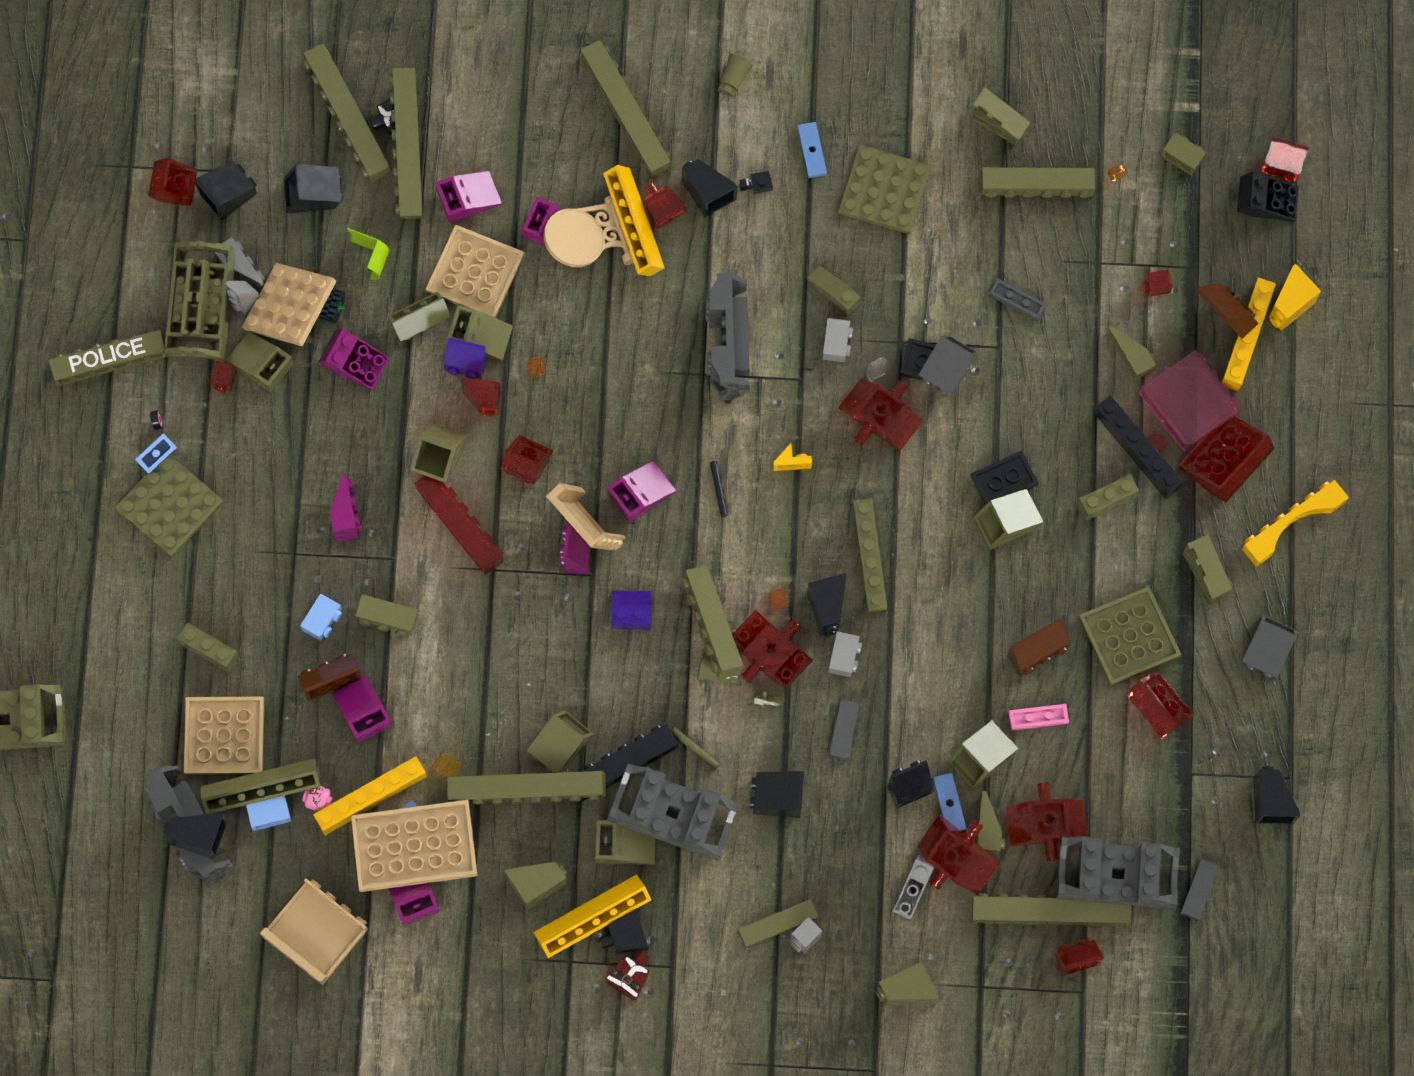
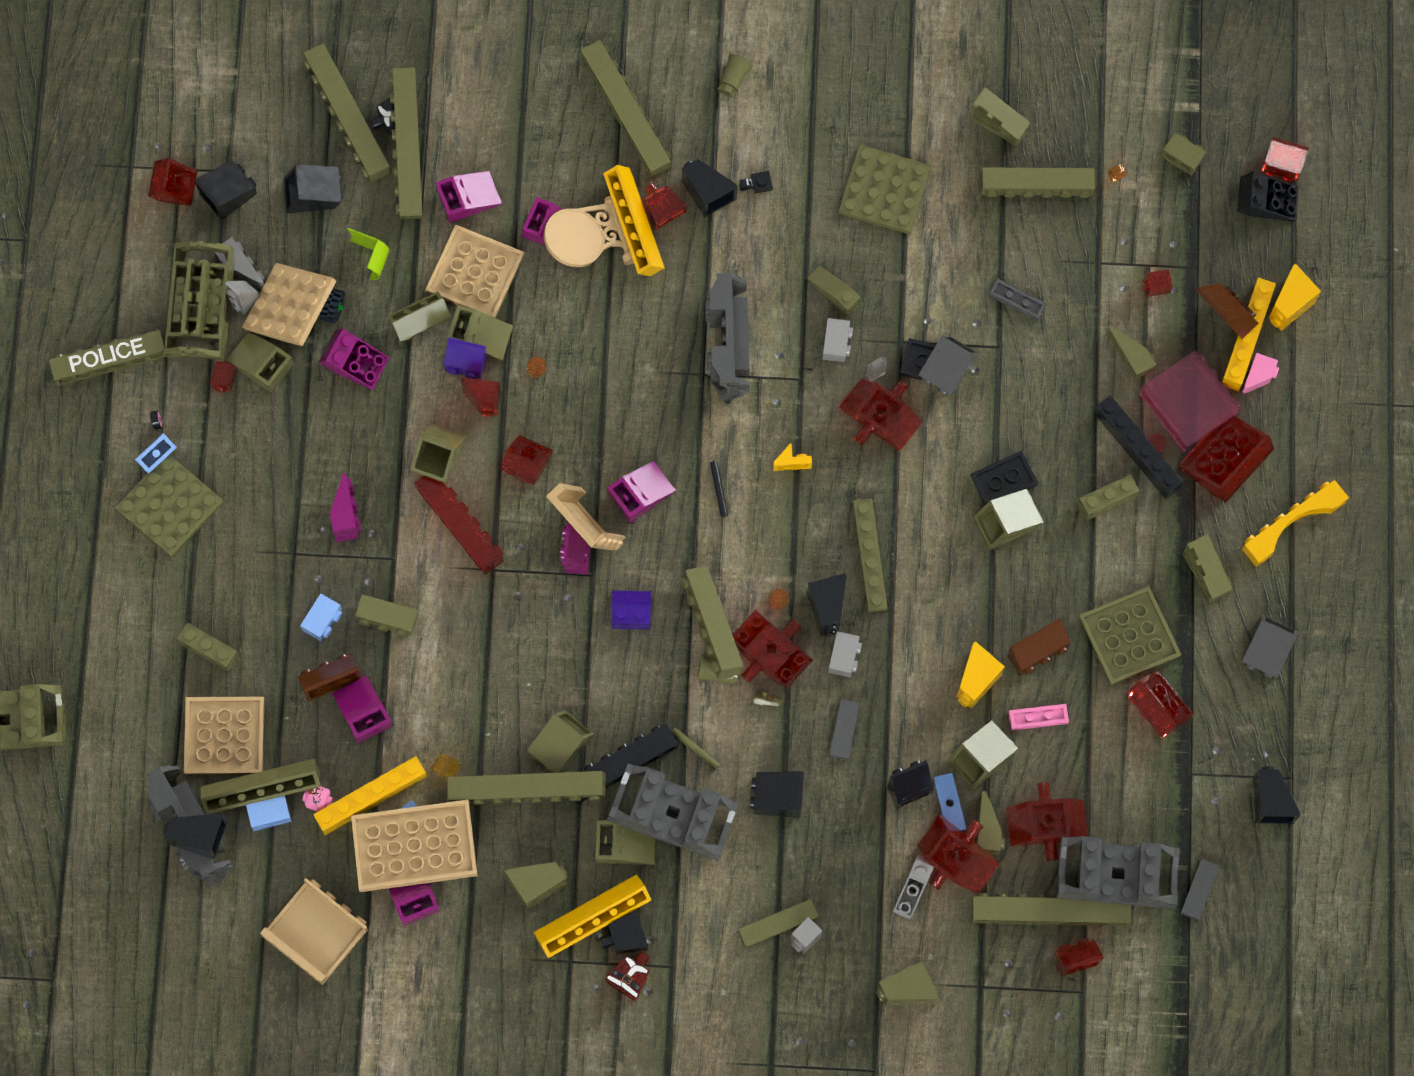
(810, 141): medium blue tile -> none
(979, 676): none -> yellow slope
(1261, 372): none -> bright pink slope

